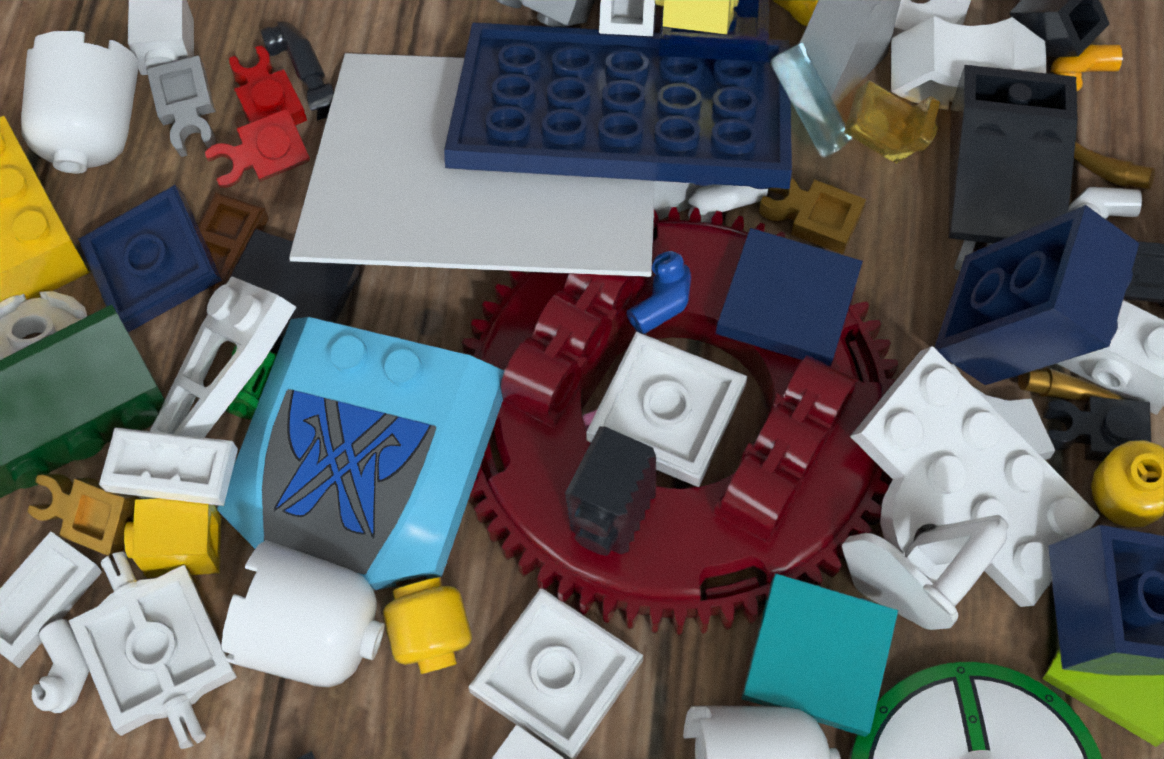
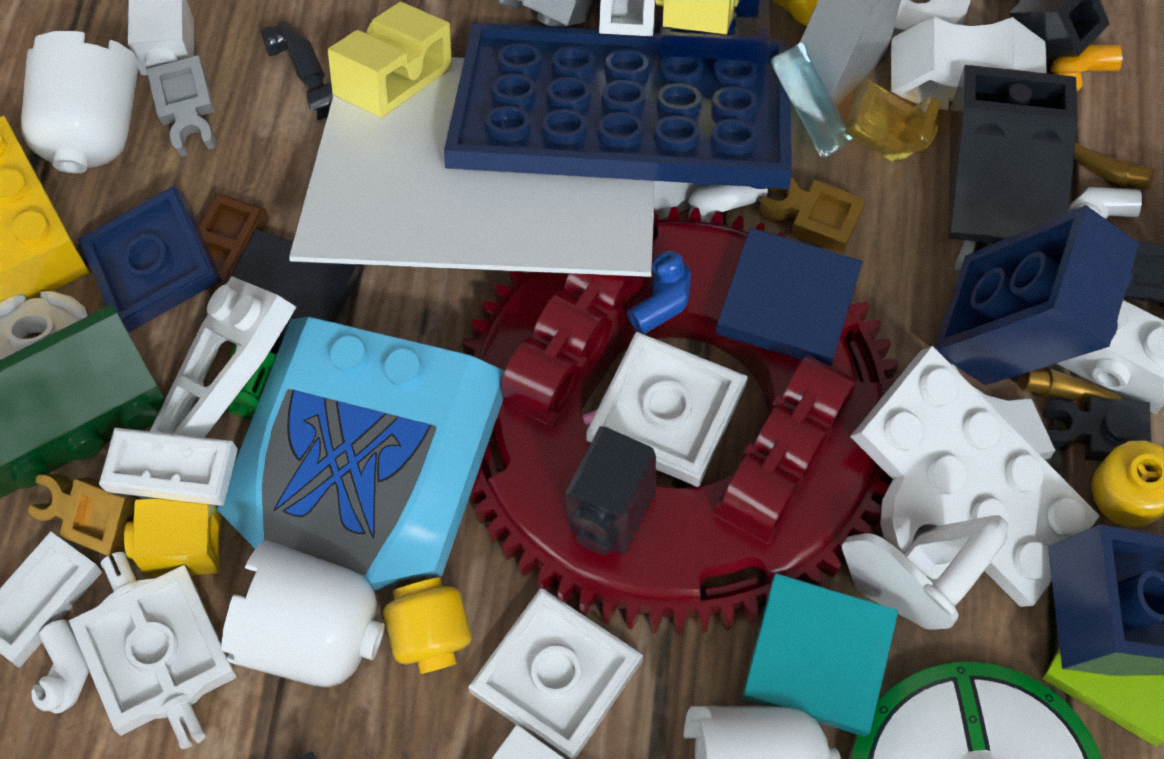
(263, 91): red plate -> none
(267, 147): red plate -> none
(390, 61): none -> light yellow brick

